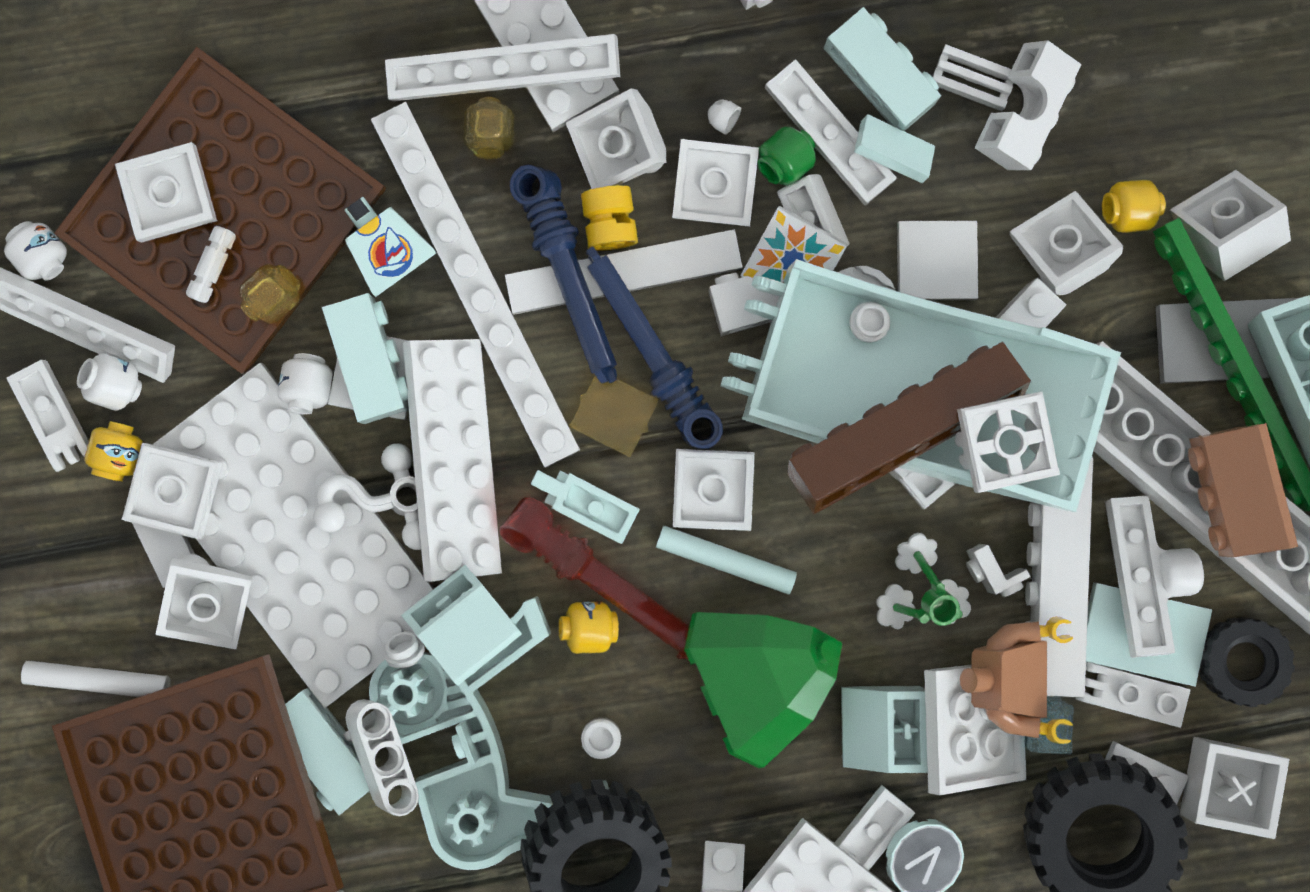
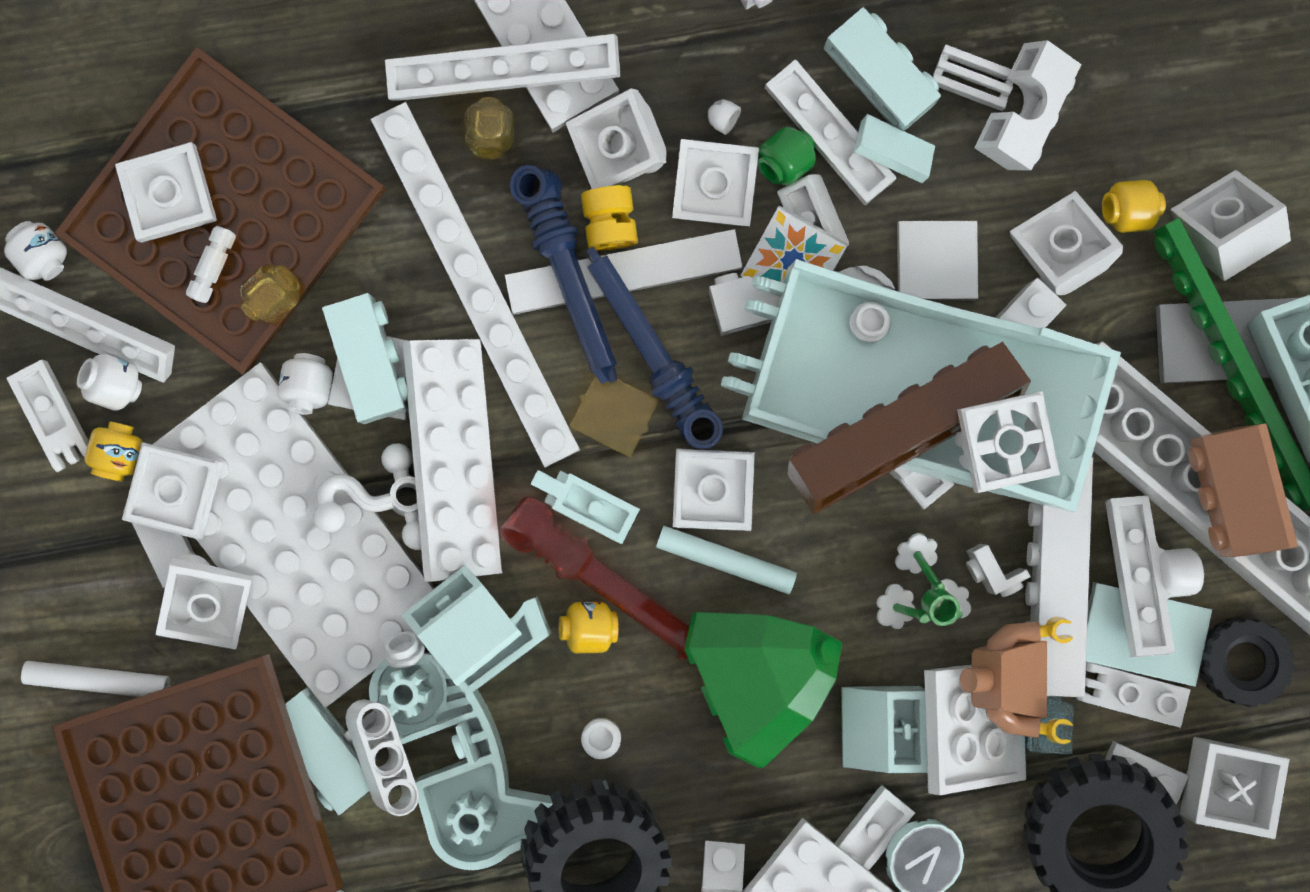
(384, 245): light aqua torso -> none

